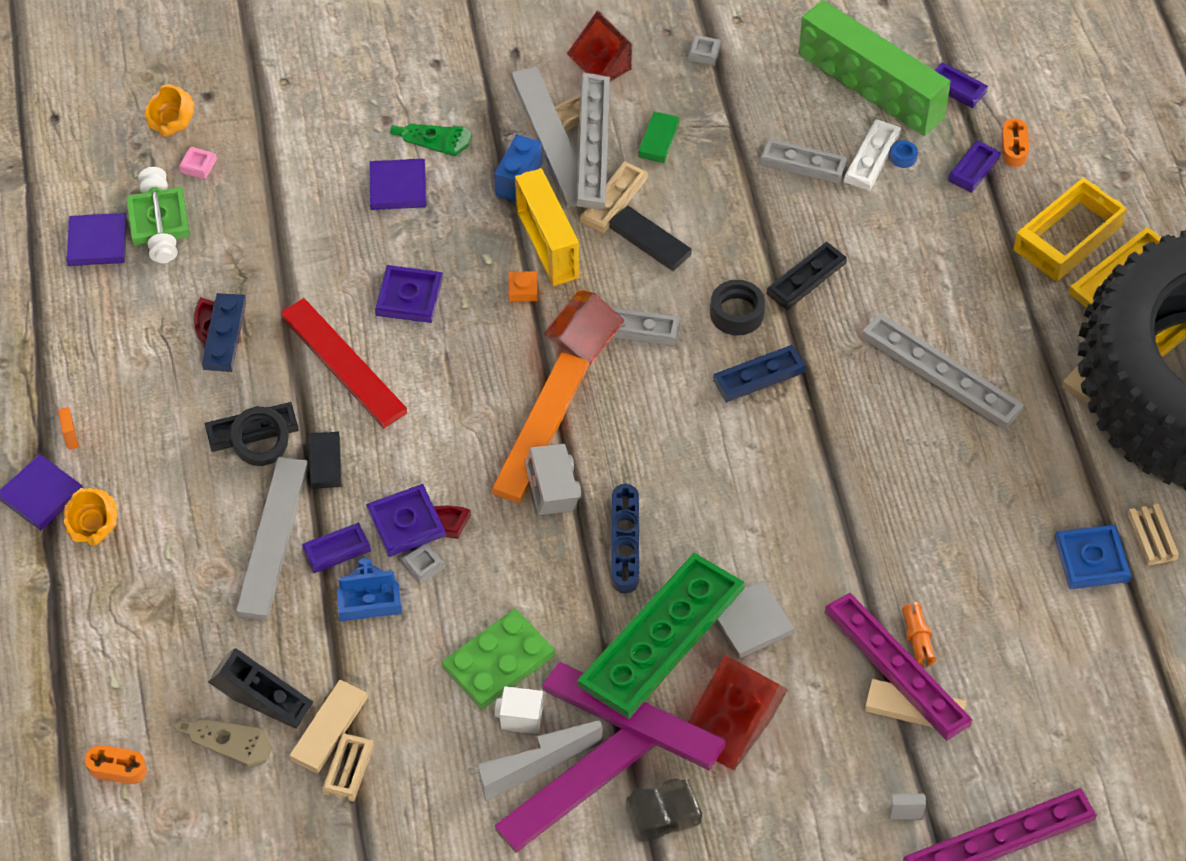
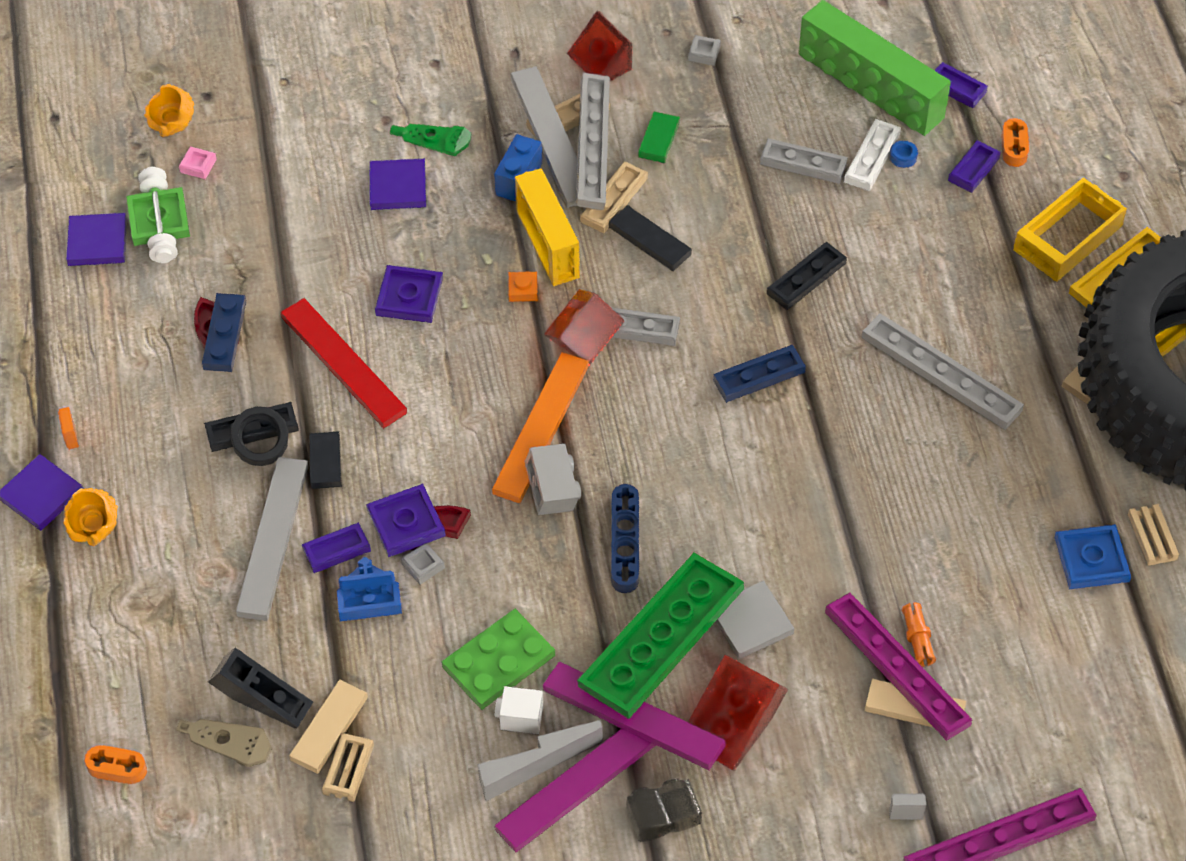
(737, 290): black tyre -> none

